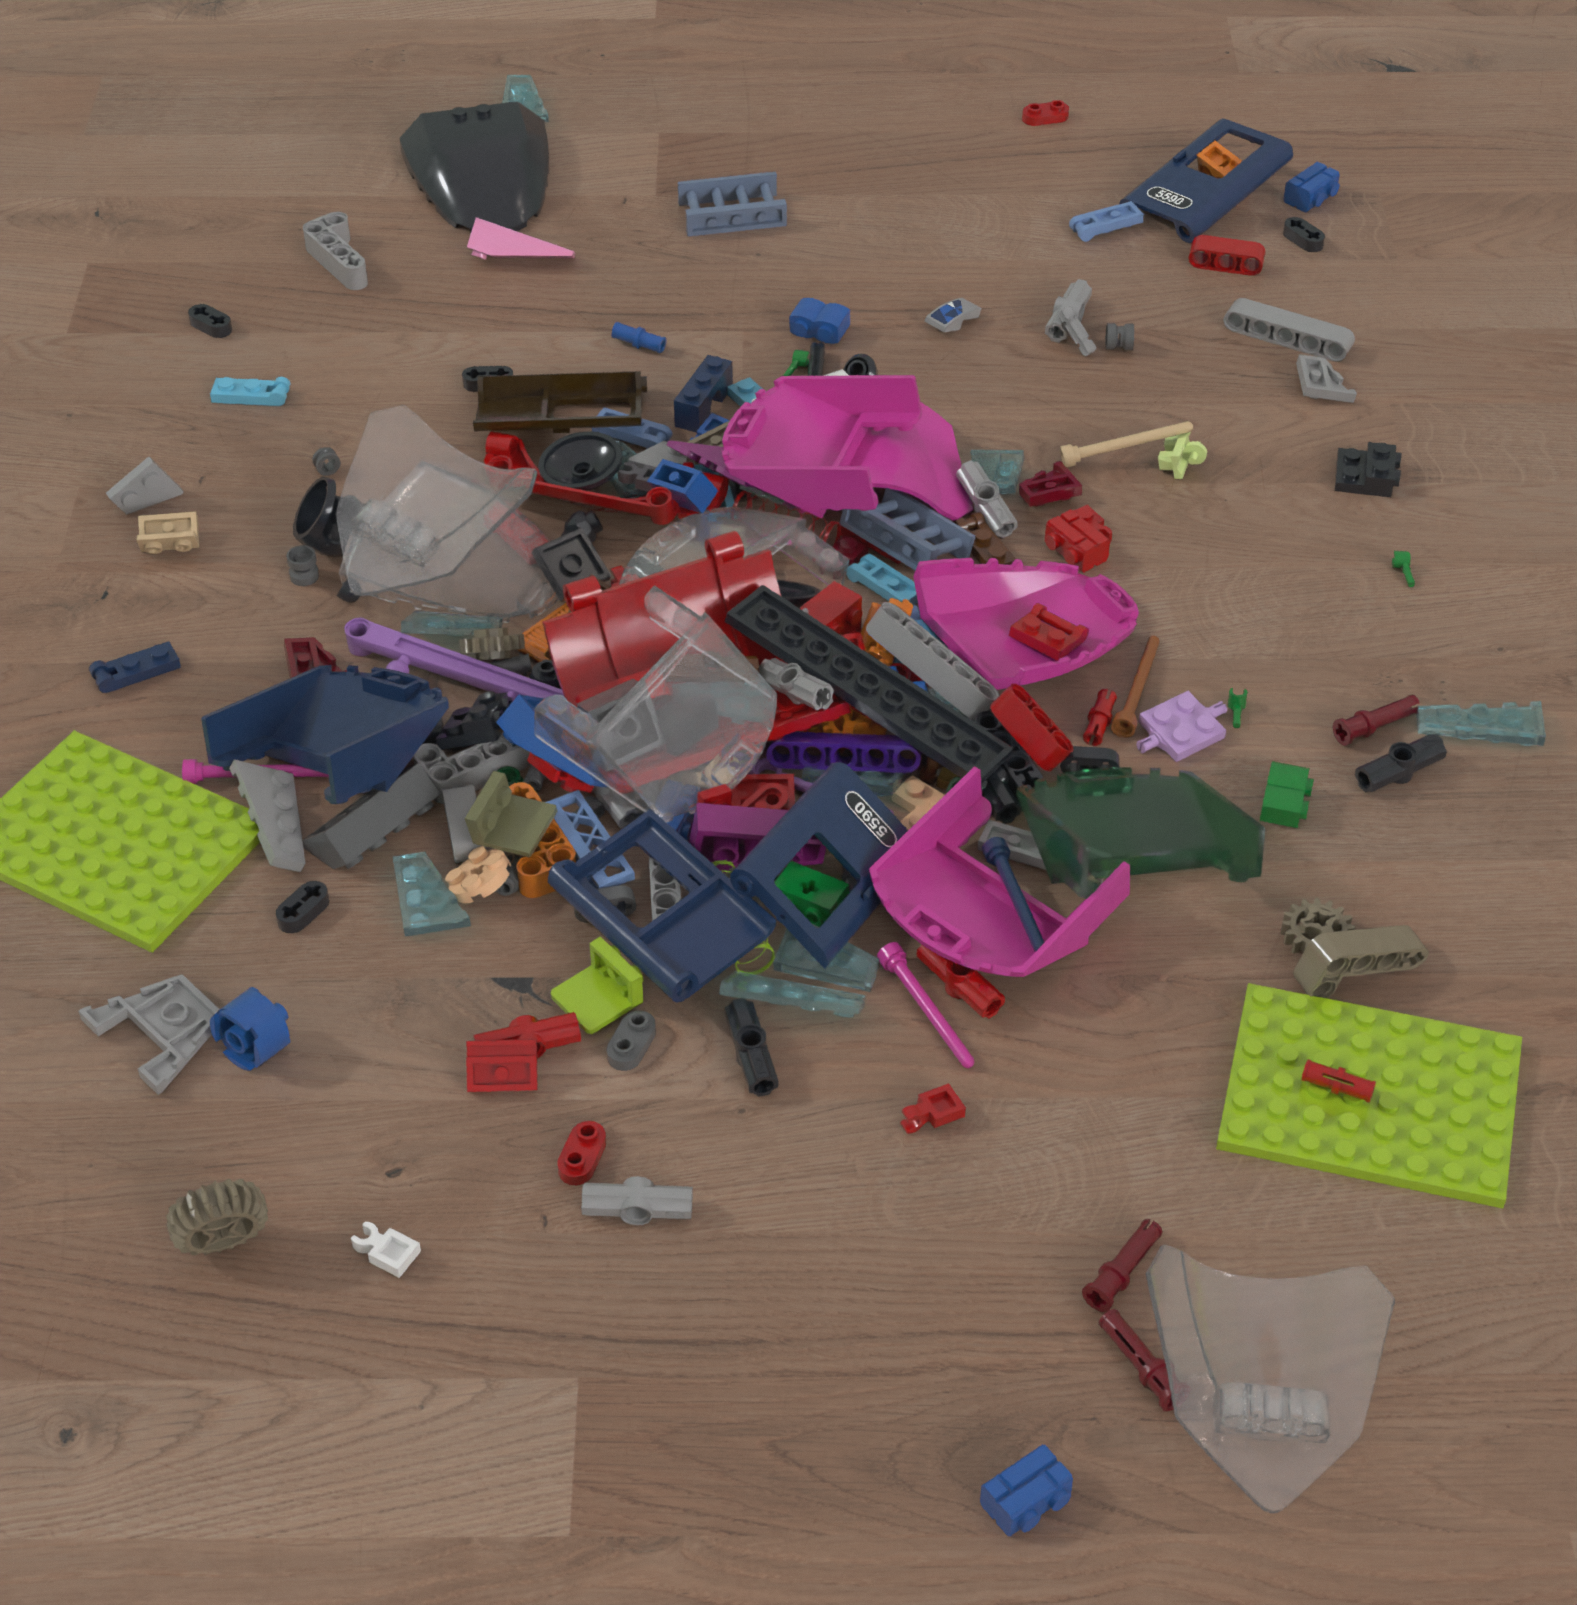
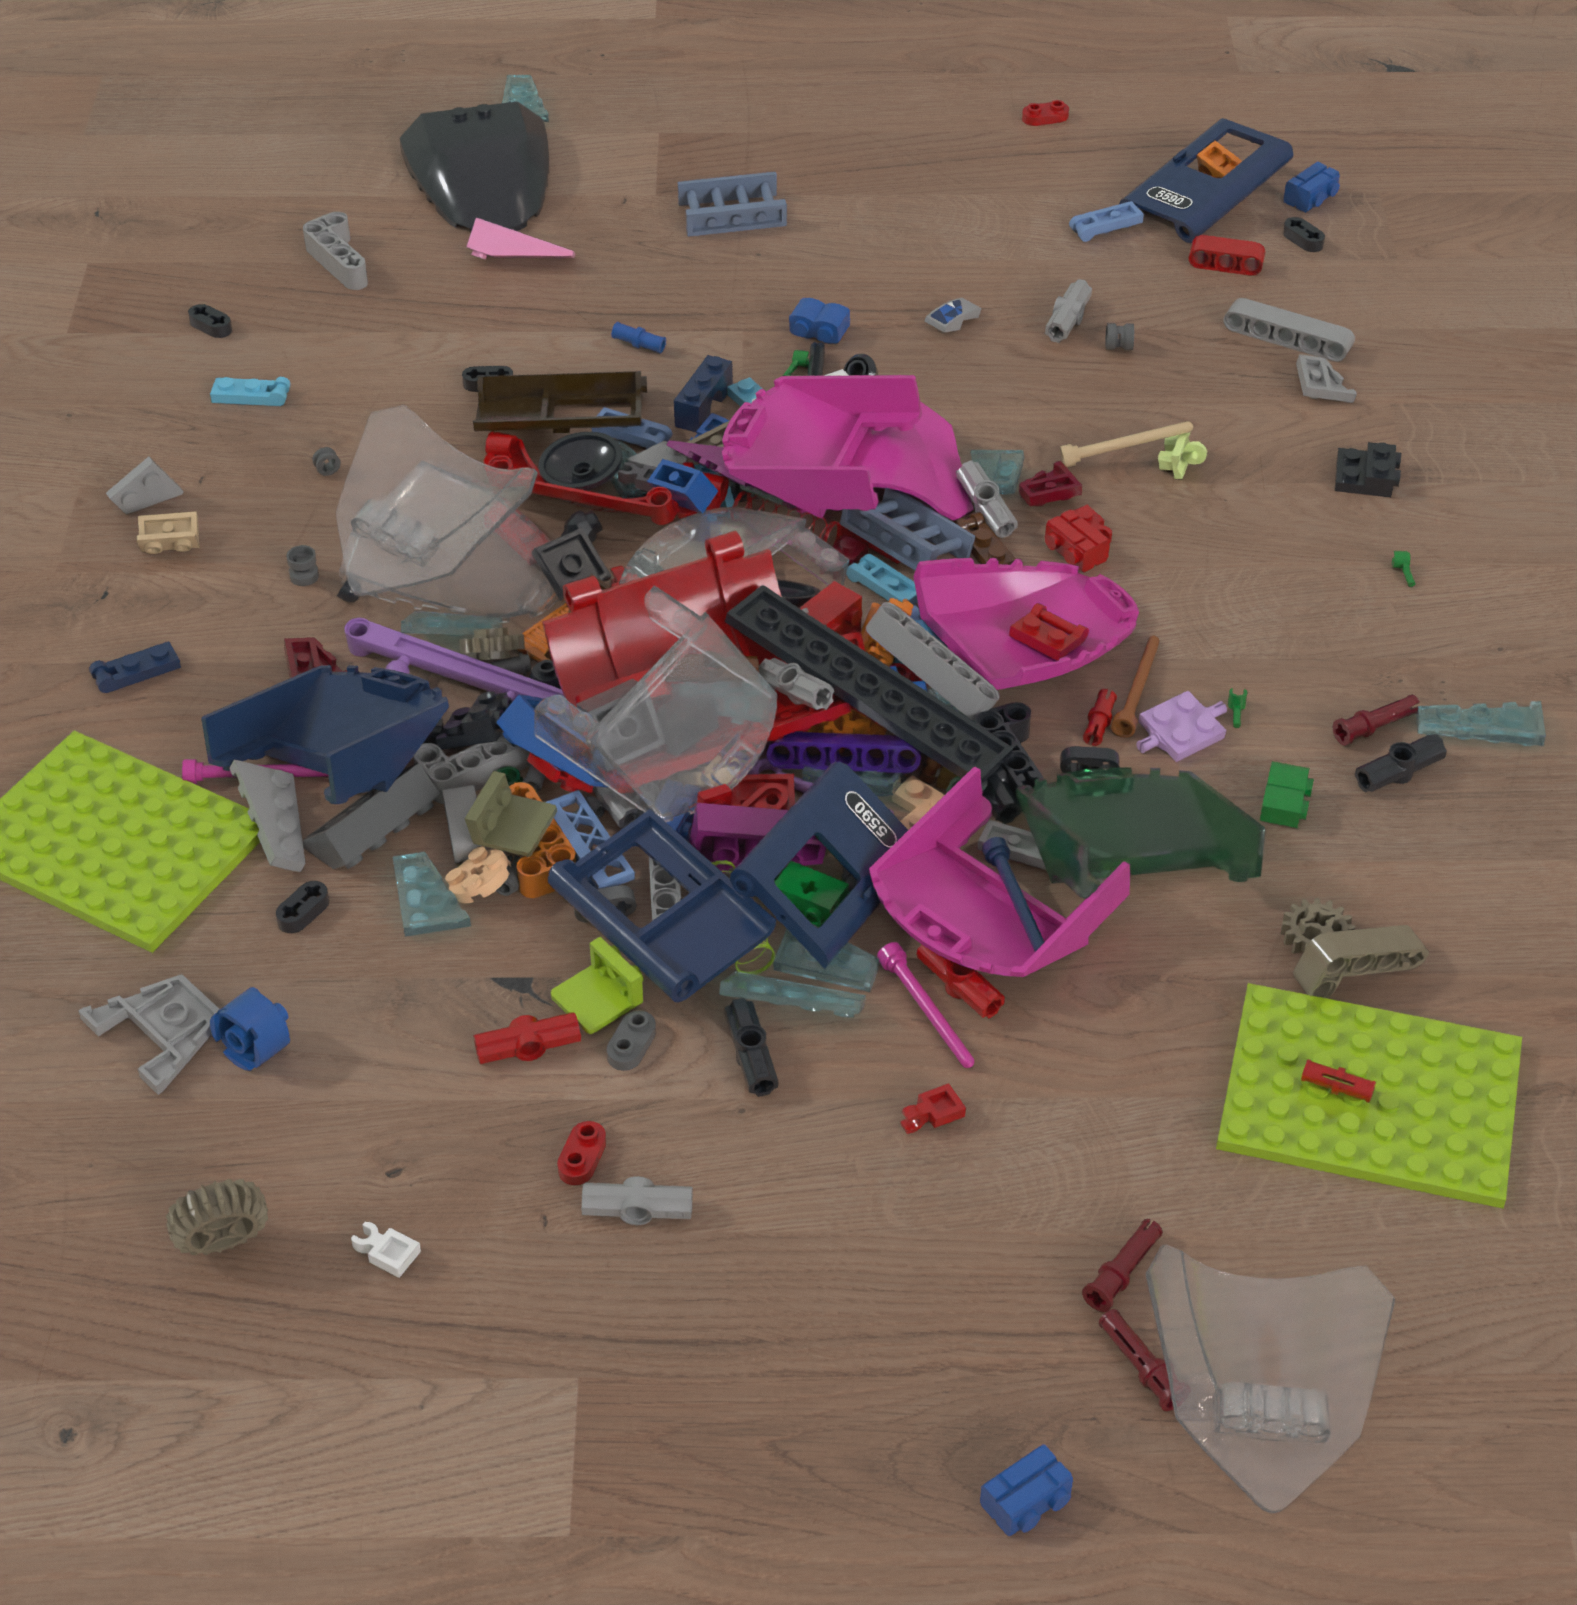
(316, 518): black piece -> none
(502, 1065): red plate -> none
(1031, 727): red beam -> none
(1077, 331): light grey axle -> none

